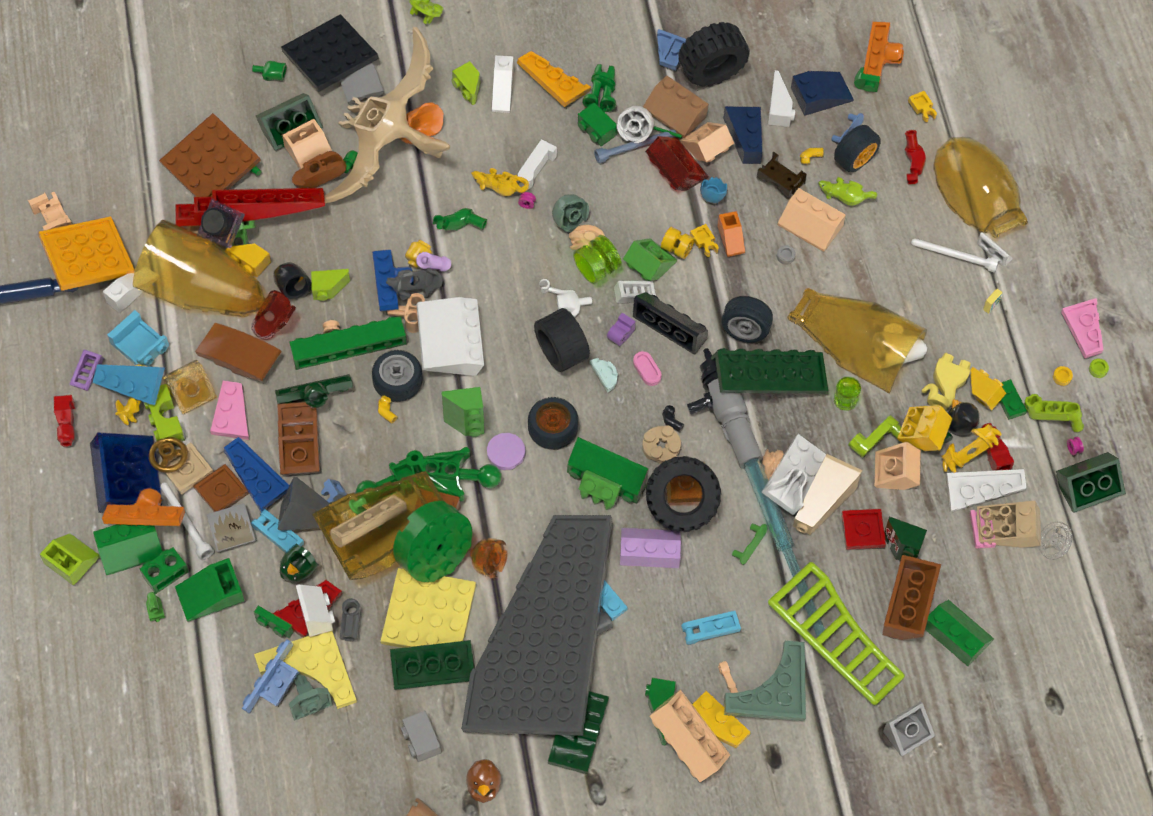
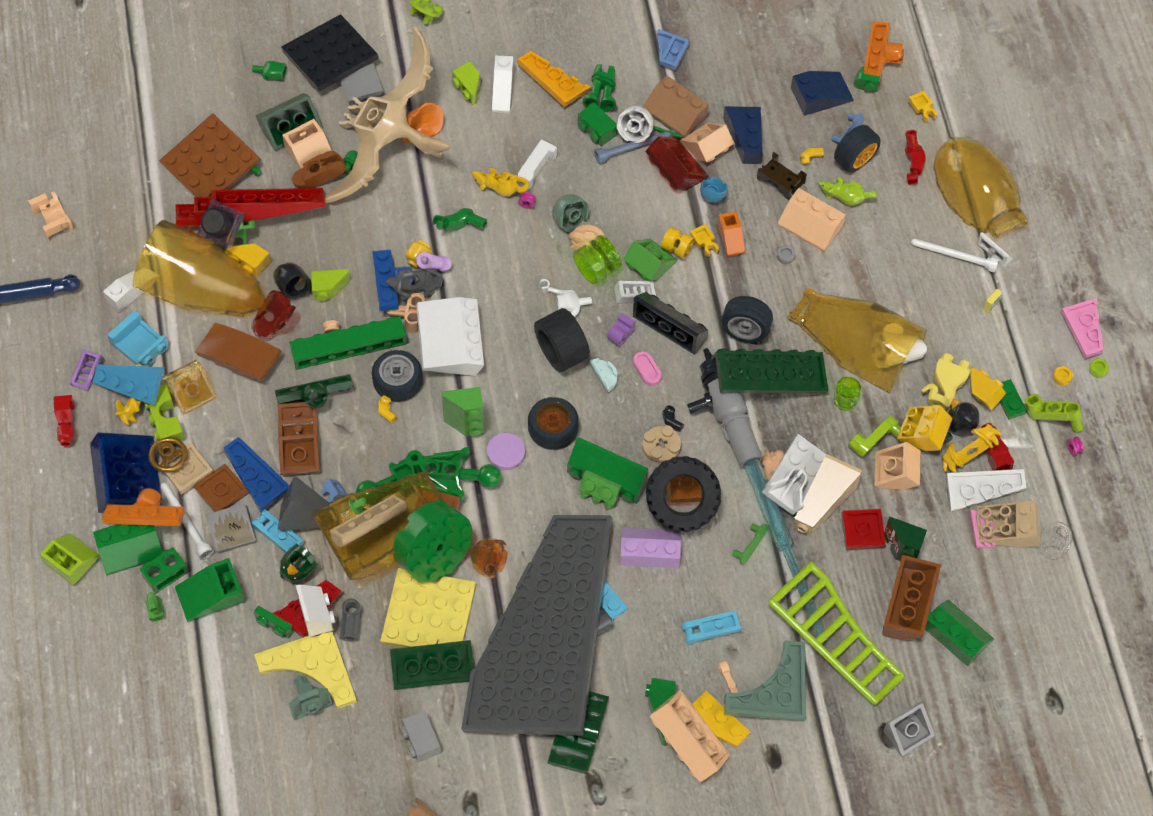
(86, 253): light orange plate -> none
(230, 412): bright pink wing -> none
(275, 680): medium blue bracket -> none
(483, 777): dark orange piece -> none
(713, 54): black tyre -> none
(781, 104): white slope -> none
(1091, 481): dark green slope -> none

